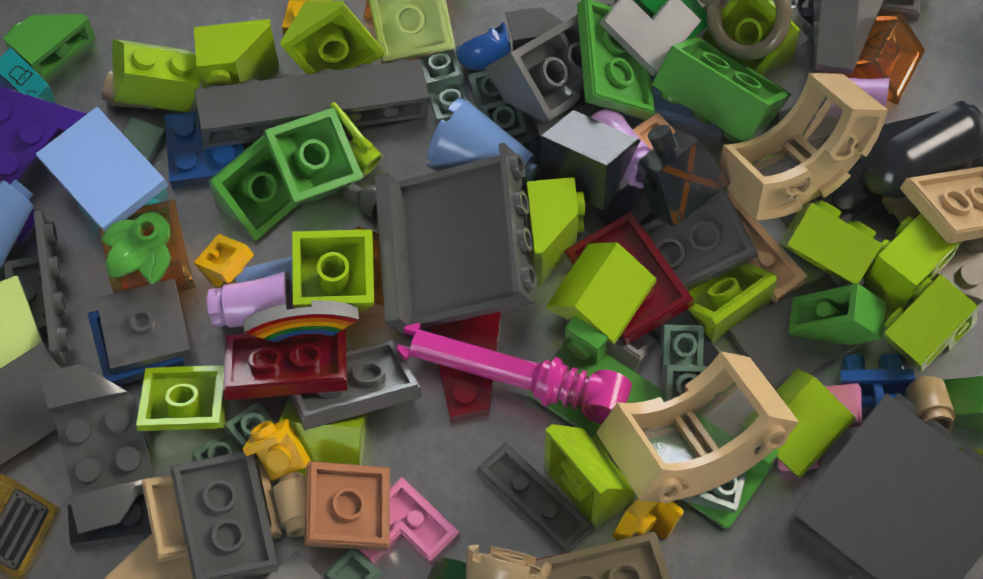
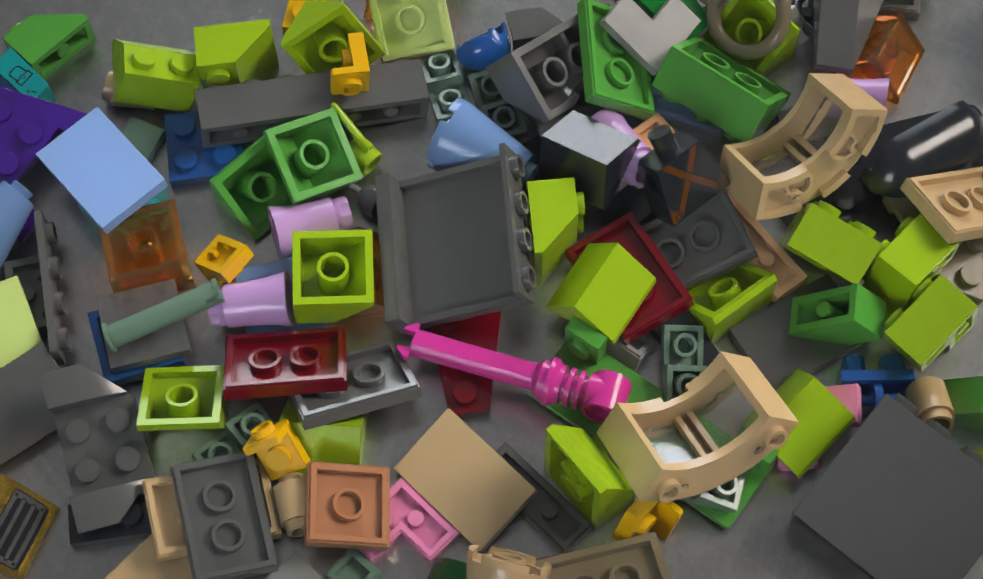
(135, 251): bright green plate -> none
(162, 314): none -> sand green pin
(308, 216): none -> lavender plant
(322, 318): tile -> none
(355, 69): none -> yellow bracket
(465, 480): none -> tan tile

